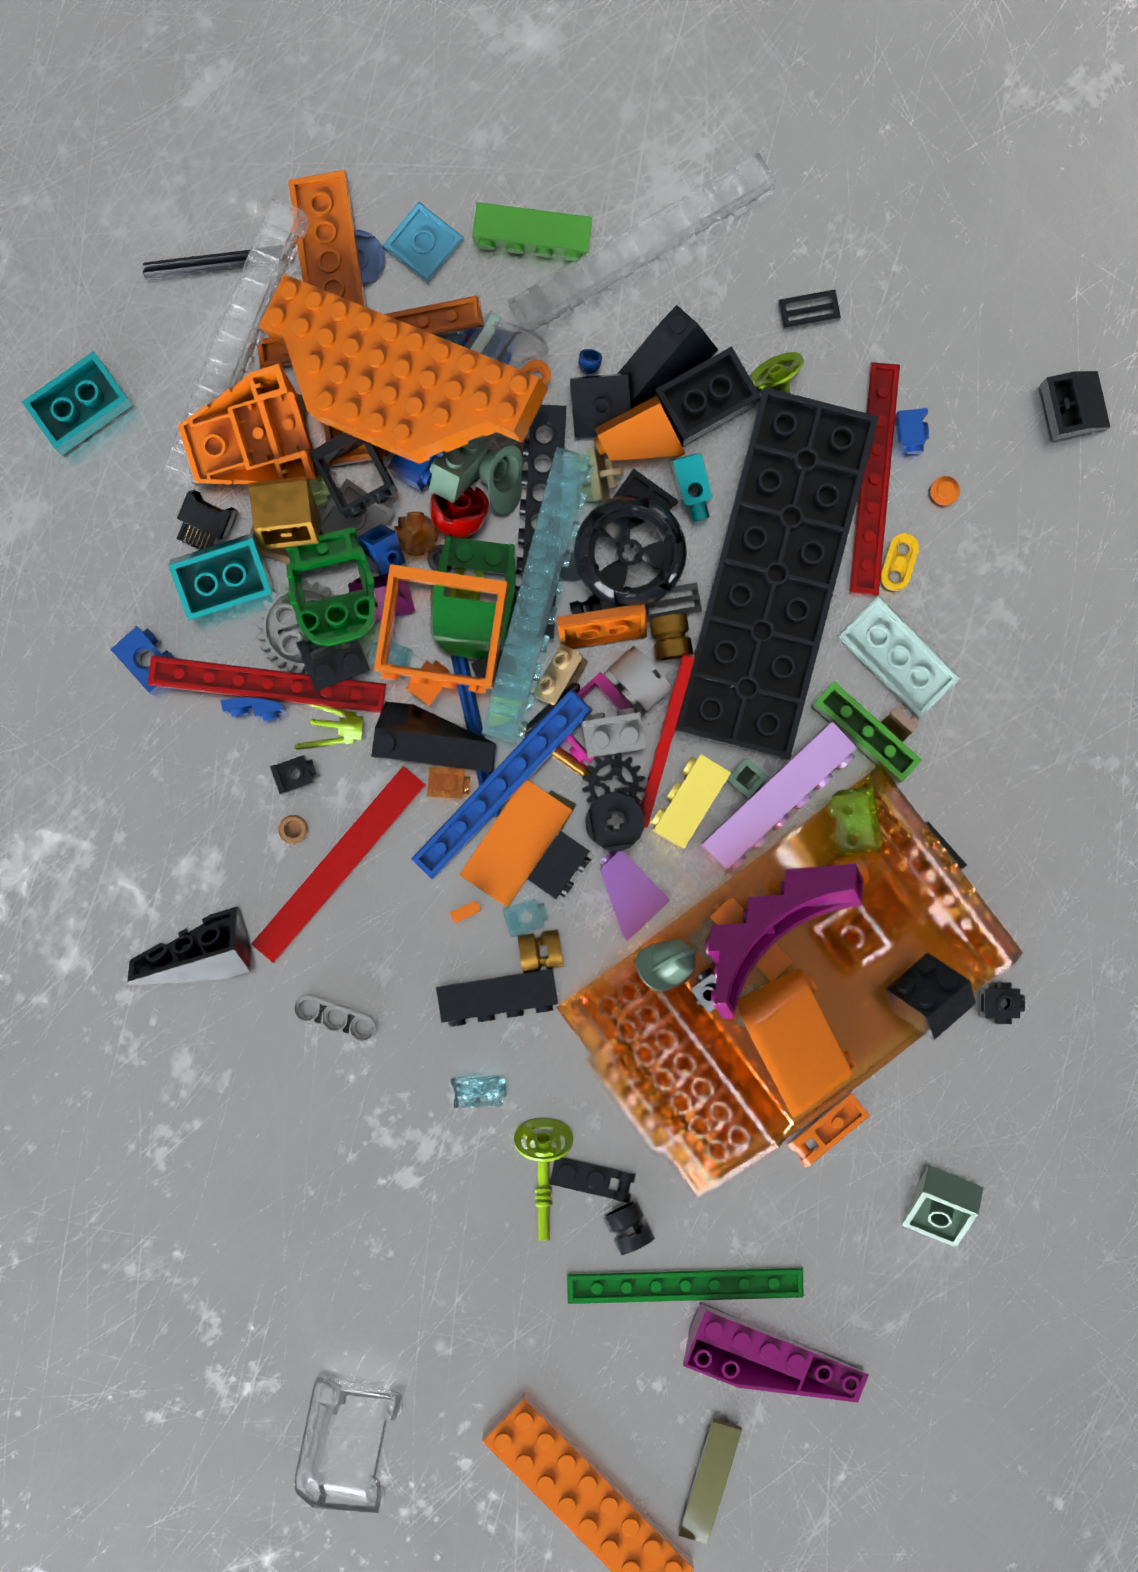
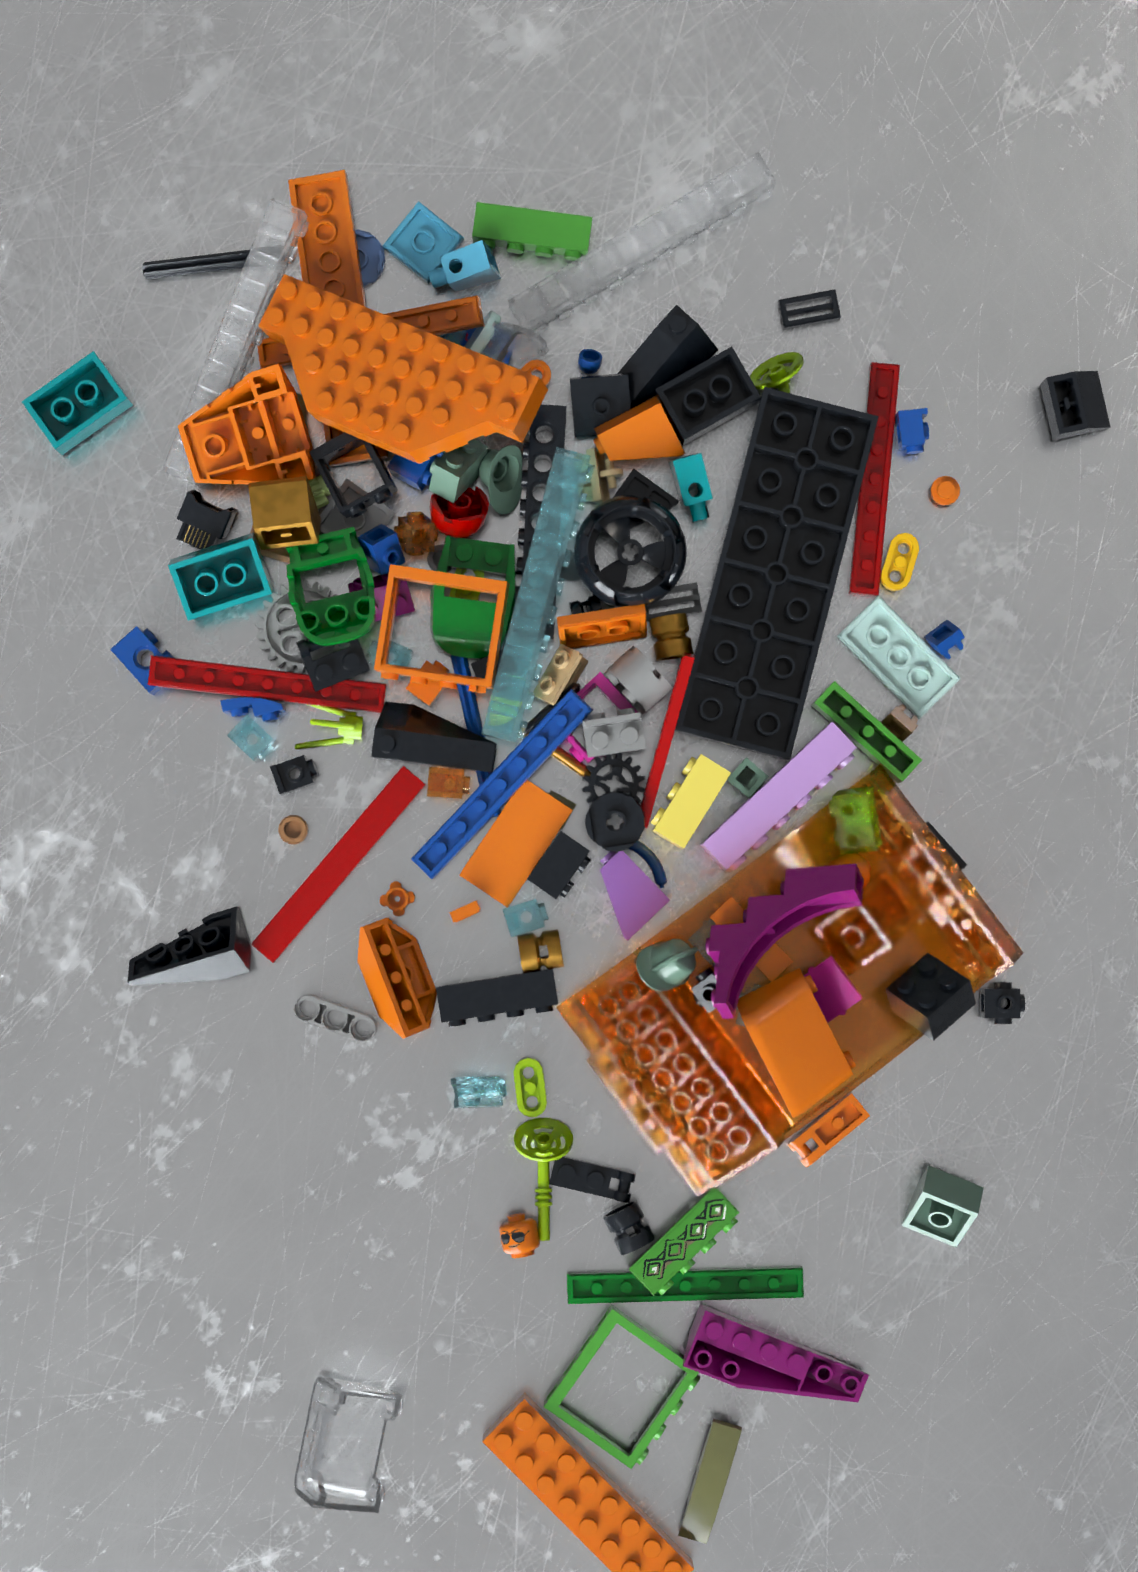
(247, 727): none -> clear light blue brick
(396, 977): none -> orange wedge
(405, 898): none -> orange plate
(477, 267): none -> medium azure torso
(519, 1236): none -> orange head
(529, 1087): none -> lime plate
(582, 1359): none -> bright green window
(653, 862): none -> blue piece
(683, 1241): none -> bright green brick
(834, 989): none -> dark pink piece
(944, 638): none -> blue tile

